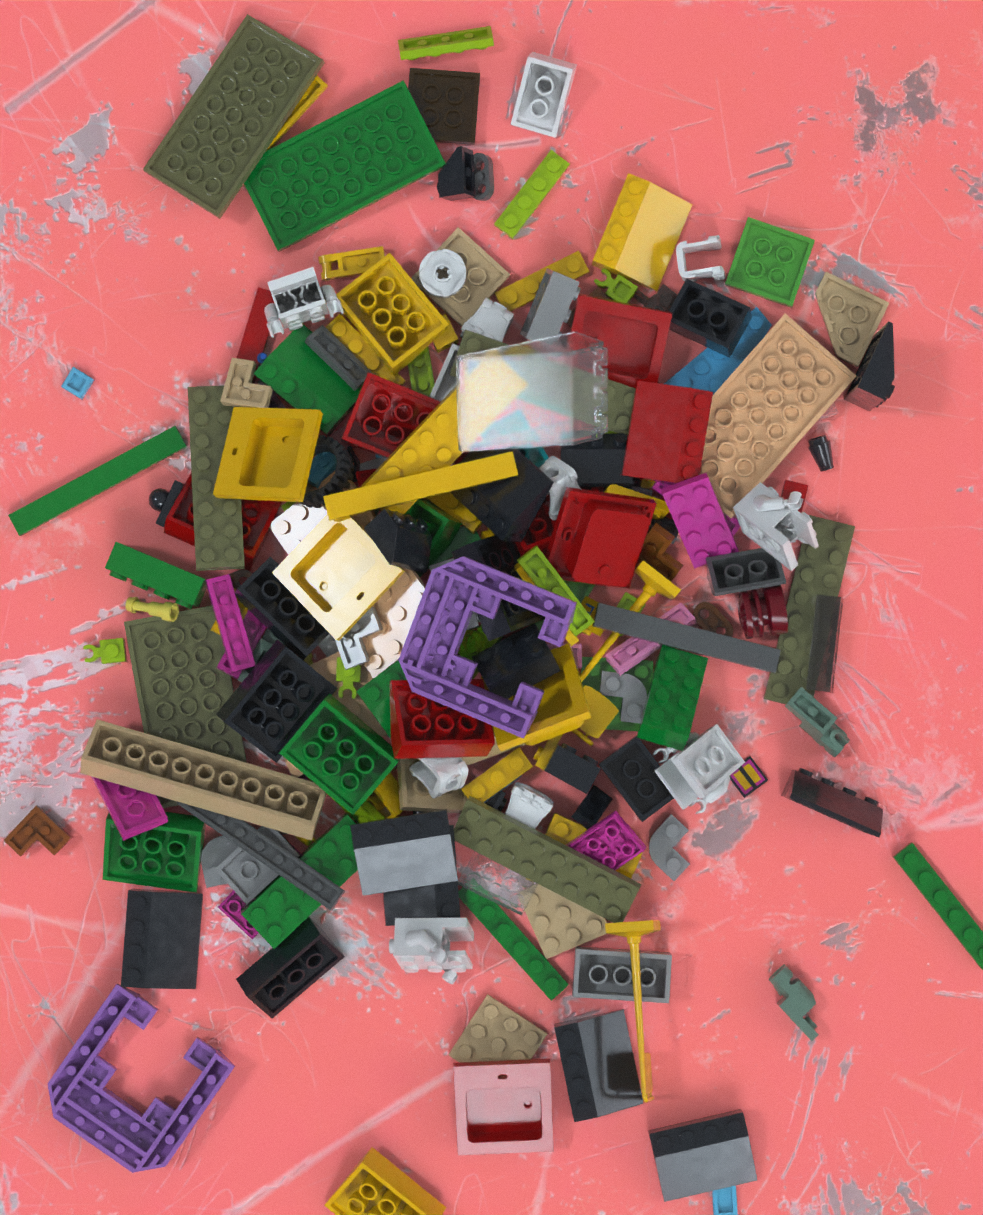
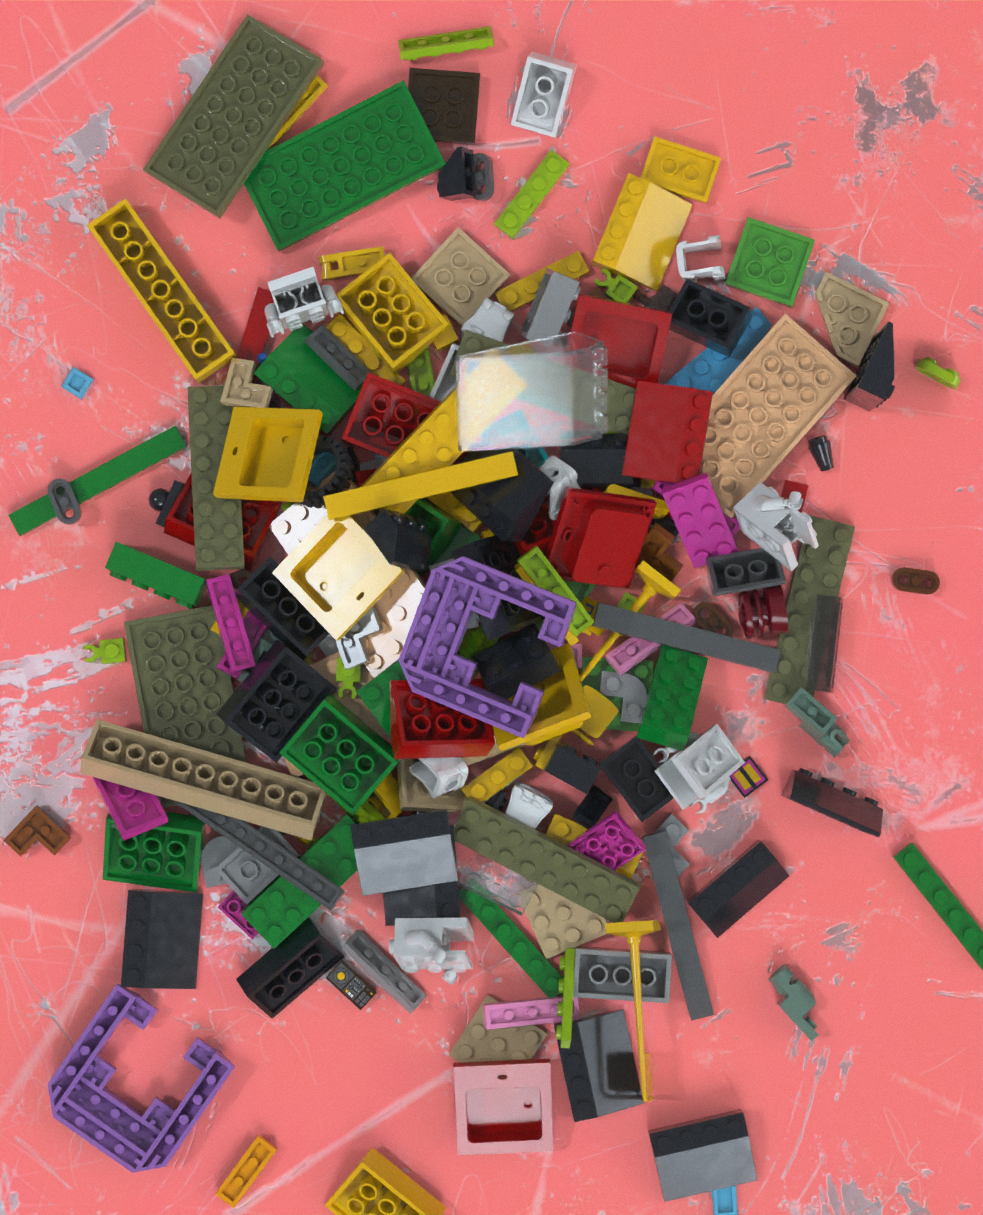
(64, 502): none -> dark grey plate
(161, 291): none -> yellow brick
(167, 611): light yellow piece -> none
(246, 1171): none -> light orange plate
(351, 984): none -> tile
(384, 971): none -> light grey plate
(438, 260): white plate -> none
(525, 1012): none -> bright pink plate
(565, 1008): none -> lime plate
(678, 925): none -> dark grey tile
(681, 169): none -> yellow plate
(738, 888): none -> black slope
(914, 581): none -> reddish brown plate
(946, 377): none -> lime plate

